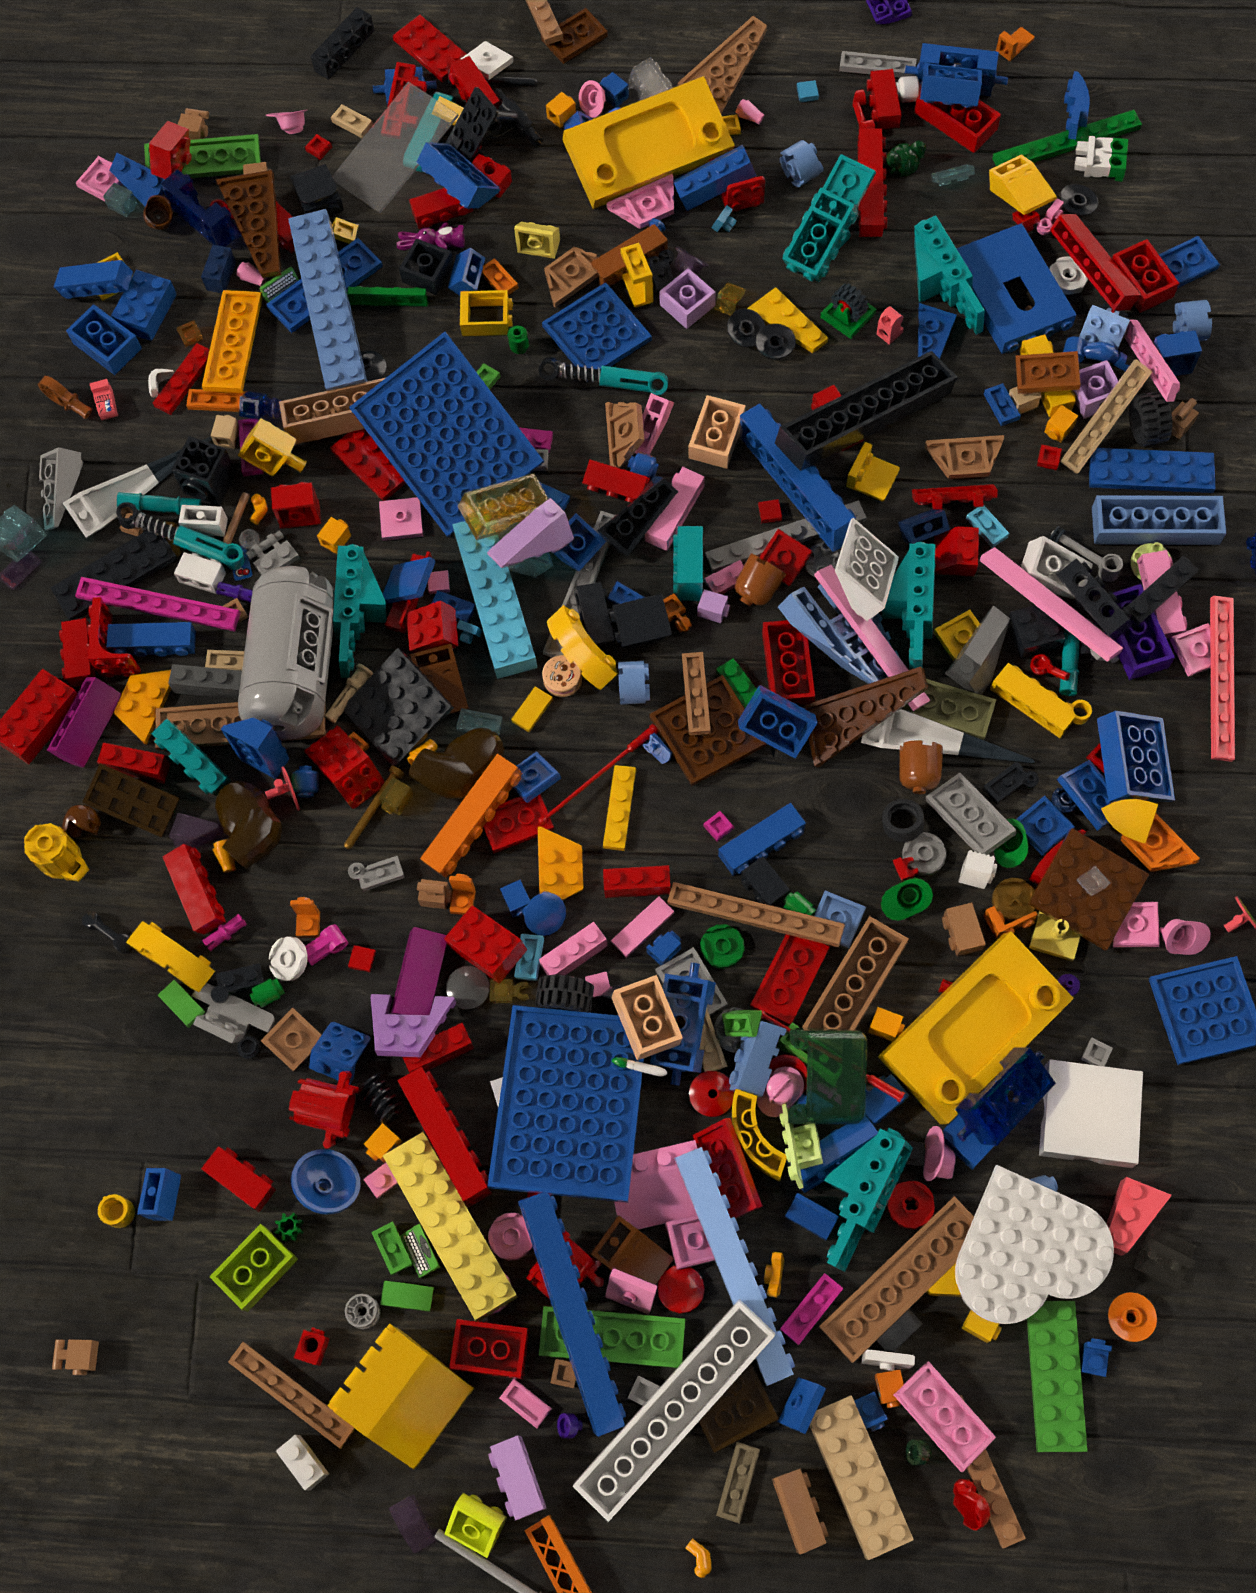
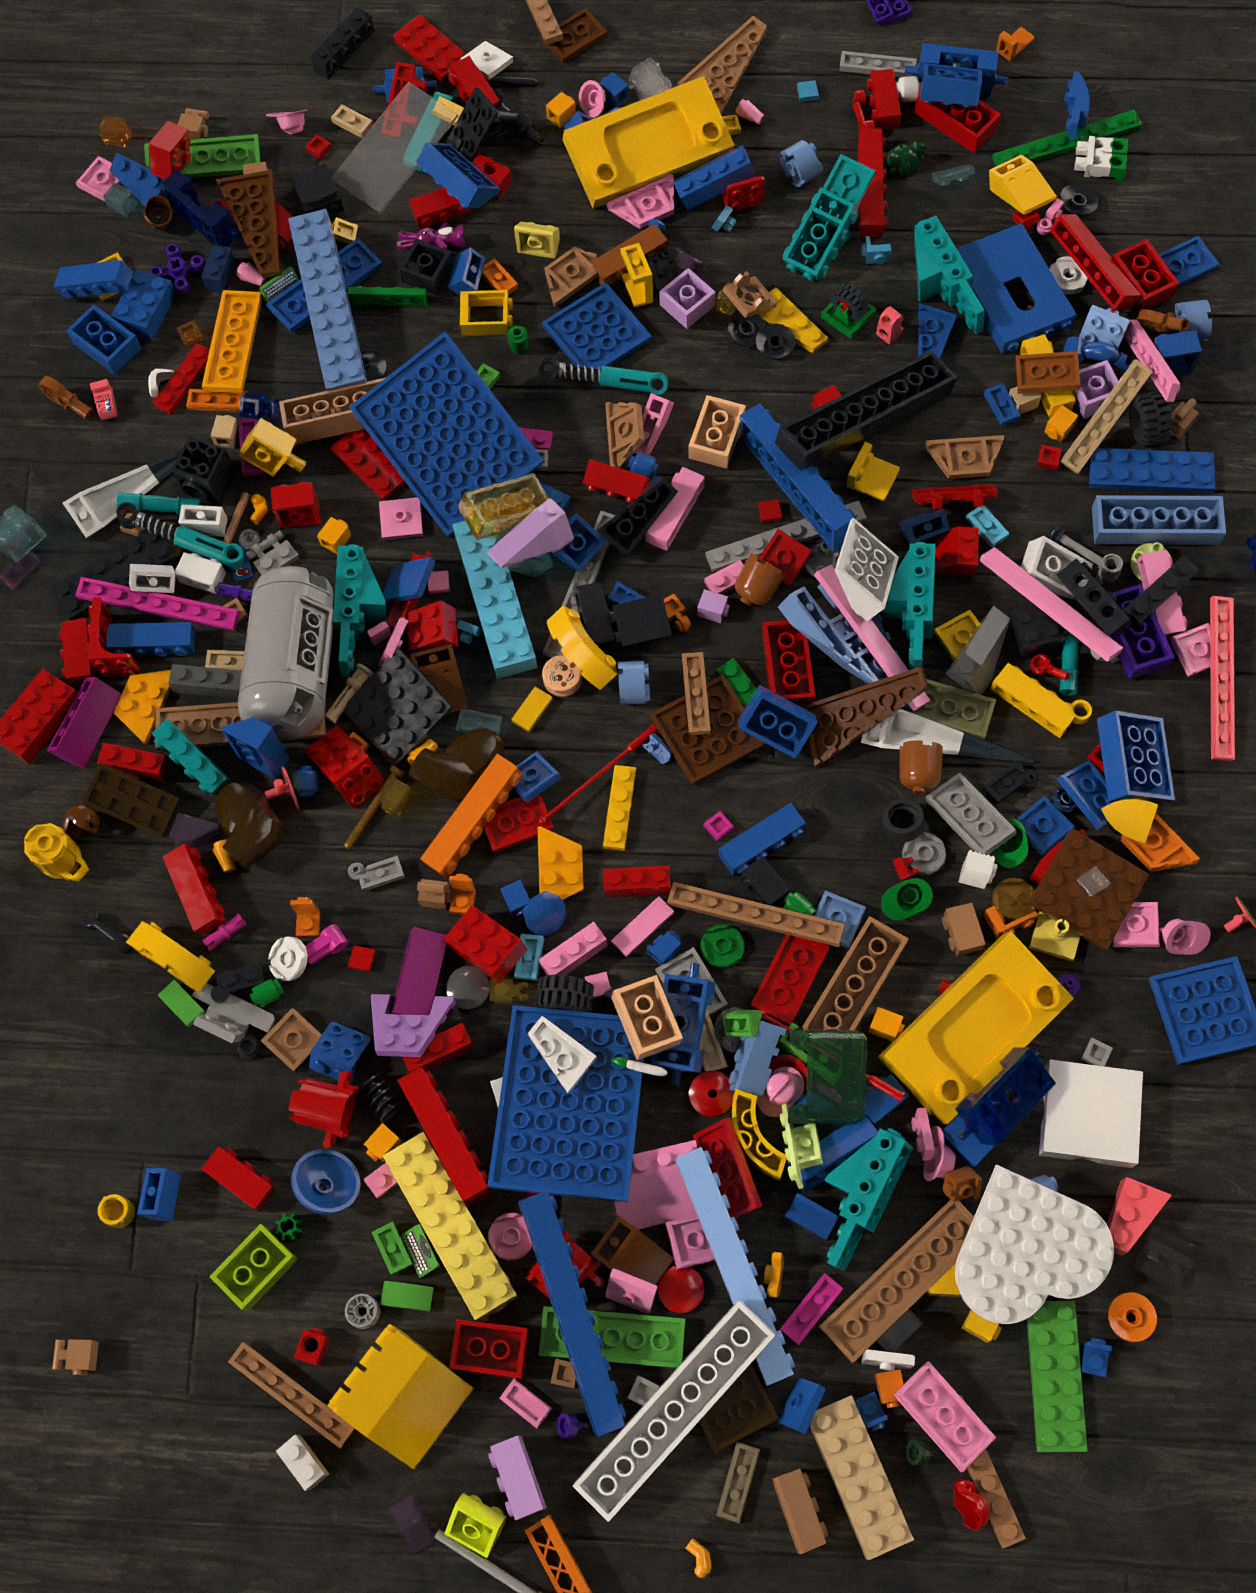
(59, 473): light grey wedge -> none
(115, 131): none -> clear orange brick
(152, 578): none -> white brick
(179, 269): none -> dark purple gear
(379, 633): none -> bright pink tile
(394, 641): none -> bright pink plate
(463, 608): blue plate -> none
(561, 1052): none -> white wing
(688, 563): teal brick -> none
(747, 307): none -> medium nougat piece
(875, 253): none -> dark azure bracket
(924, 1142): none -> bright pink plate
(924, 1202): red plate -> none
(962, 1184): none -> dark orange brick
(1162, 322): none -> dark orange pin

